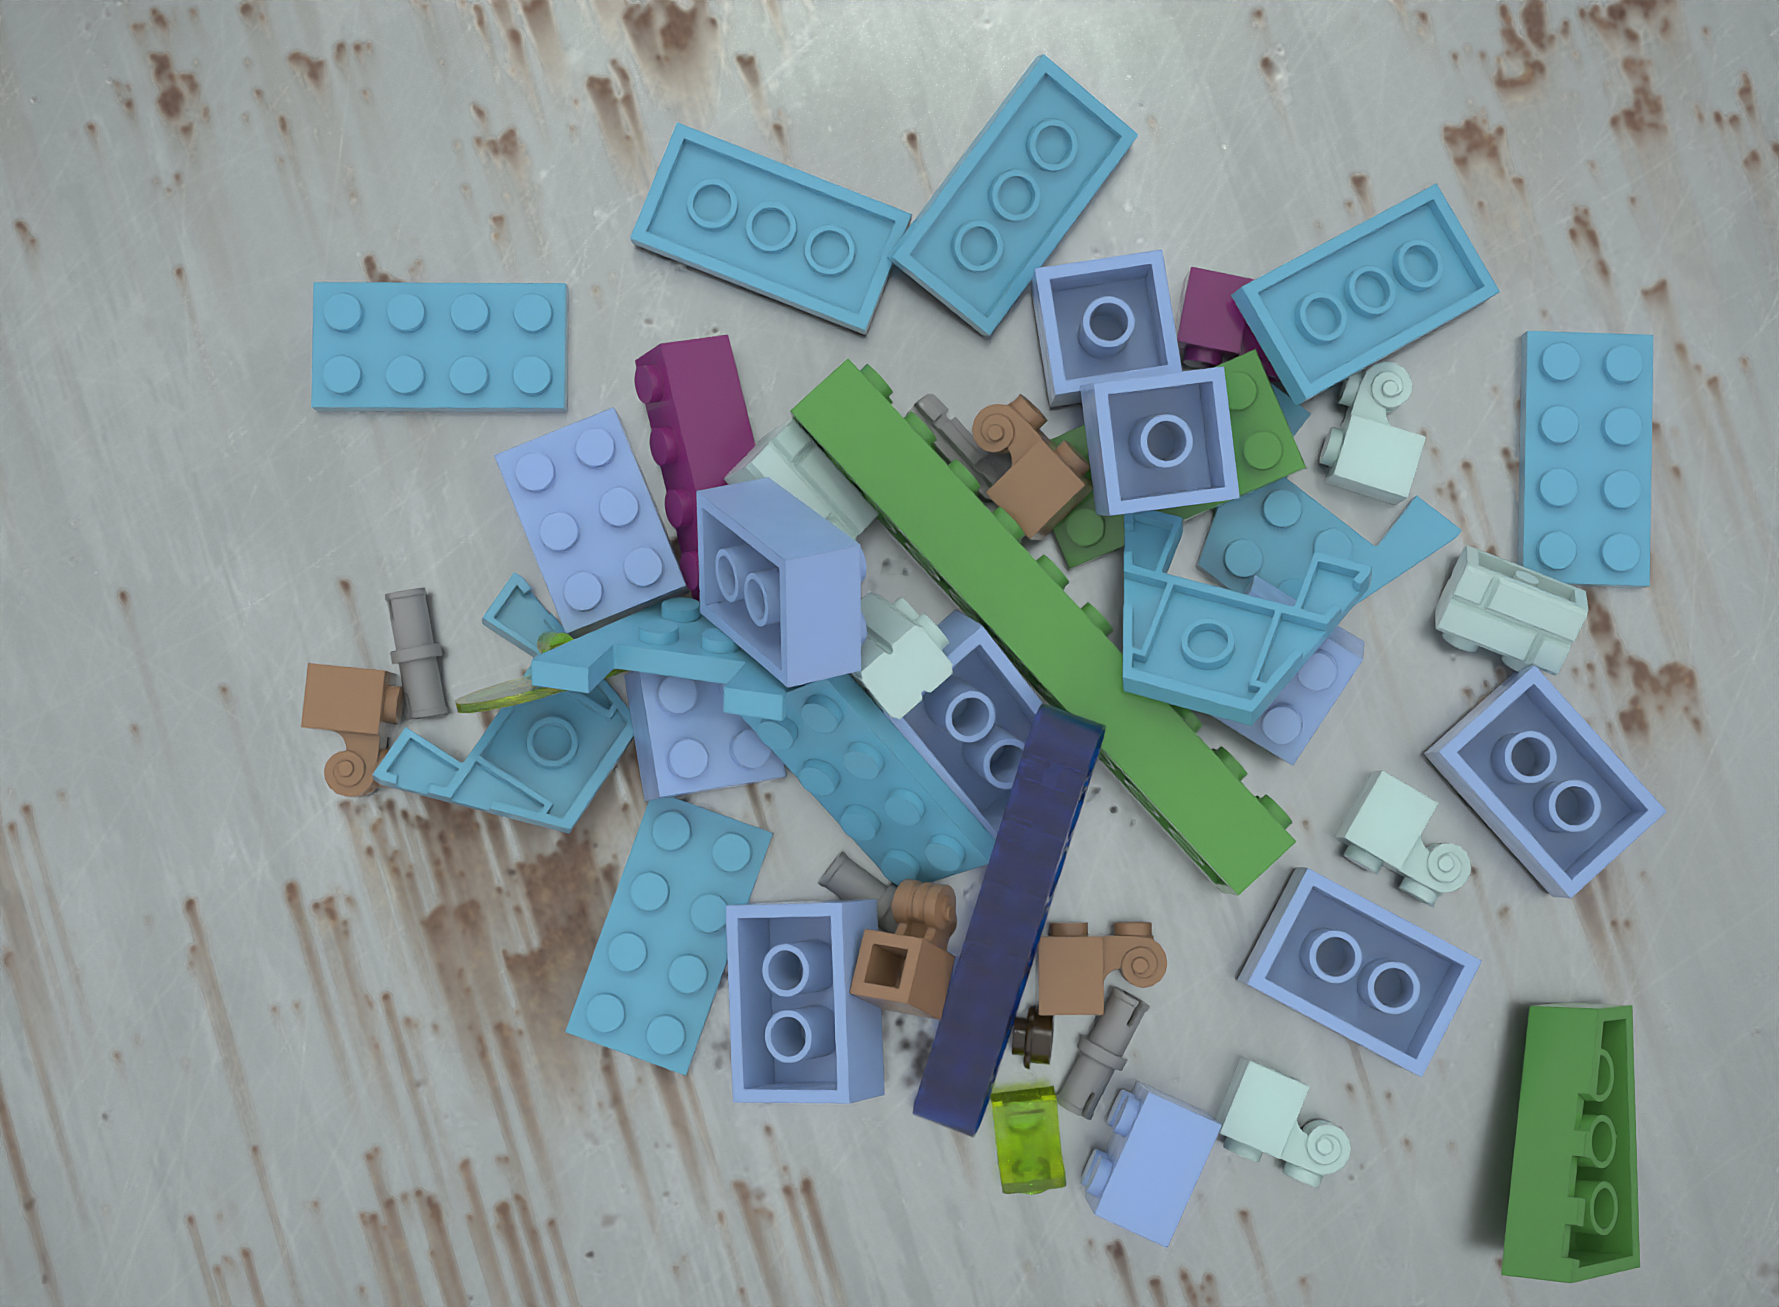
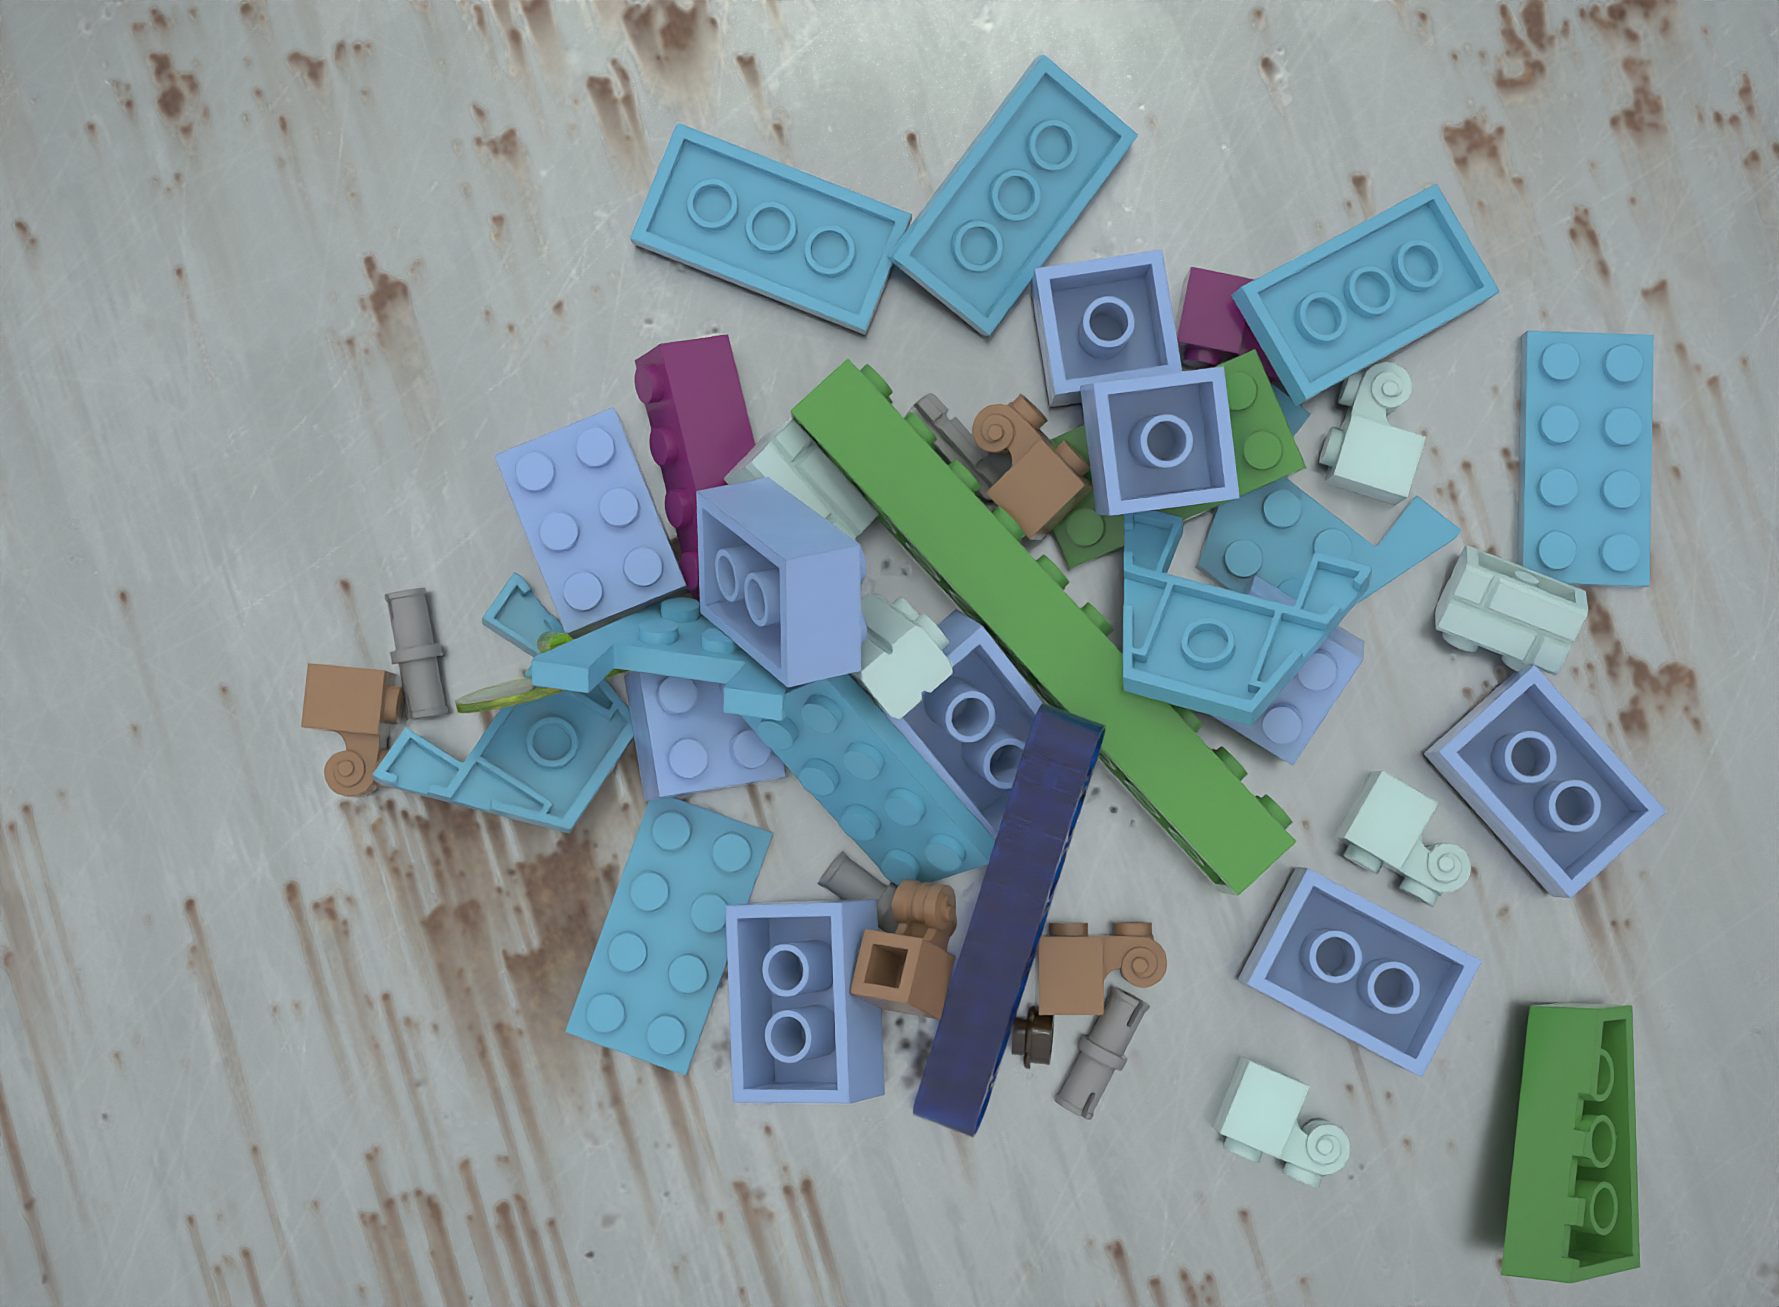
(440, 347): medium azure plate -> none
(1028, 1140): clear neon green bracket -> none
(1149, 1162): light blue brick -> none

